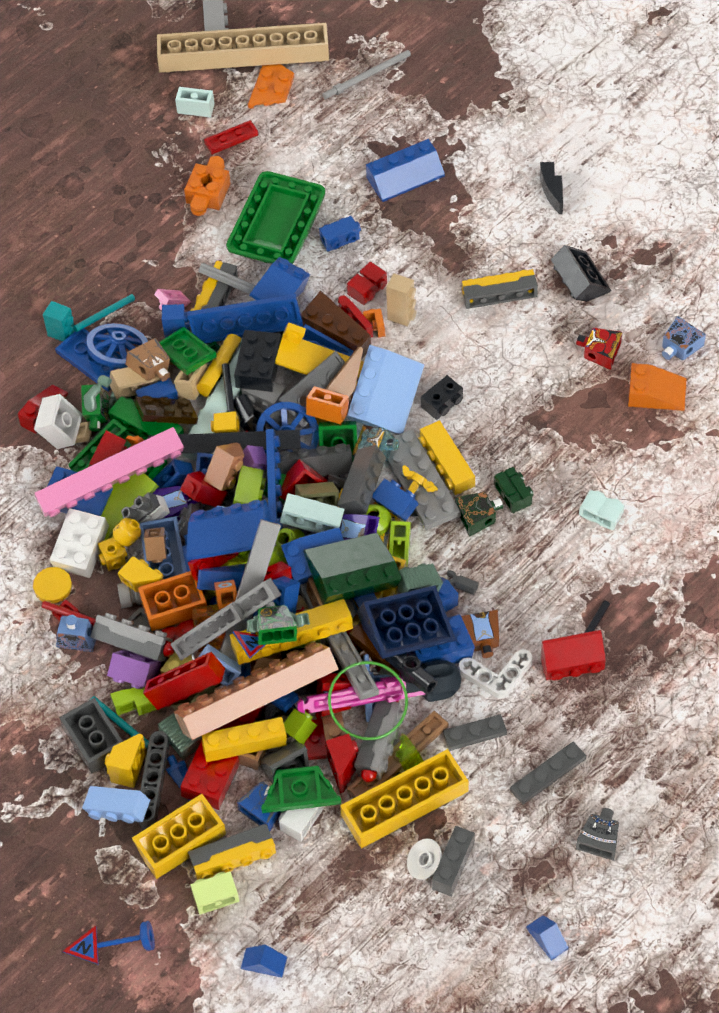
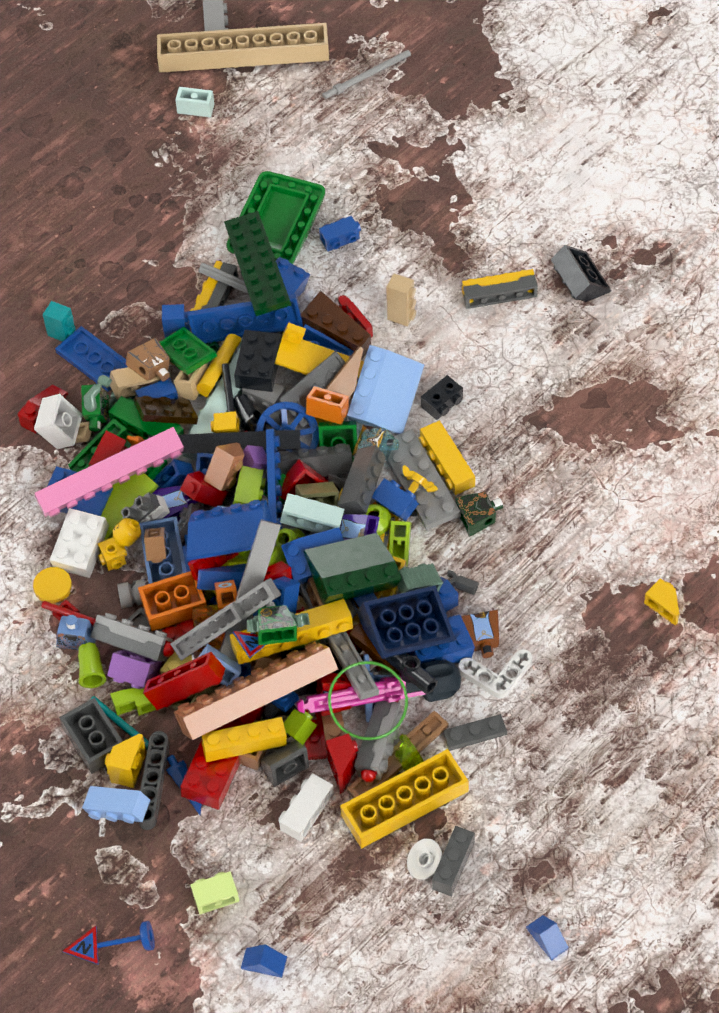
(90, 666): none -> lime plant
(101, 314): teal bar -> none
(116, 340): blue wheel -> none
(138, 573): yellow slope -> none
(171, 297): bright pink slope -> none
(181, 743): sand green brick -> none
(183, 830): yellow slope -> none
(207, 186): orange brick -> none
(231, 137): red tile -> none
(232, 852): piece -> none
(251, 805): blue torso -> none
(257, 263): none -> dark green plate
(271, 85): orange wing -> none
(299, 790): green wing -> none
(364, 288): red piece -> none
(375, 317): orange bracket -> none
(404, 170): slope -> none
(513, 490): dark green brick -> none
(548, 773): dark grey plate -> none
(552, 185): black slope -> none
(573, 655): red slope -> none
(598, 616): black bar -> none
(599, 835): dark grey torso -> none
(601, 346): red torso -> none
(601, 509): light aqua brick -> none
(656, 388): orange slope -> none
(663, 600): none -> yellow slope
(682, 340): medium blue torso -> none

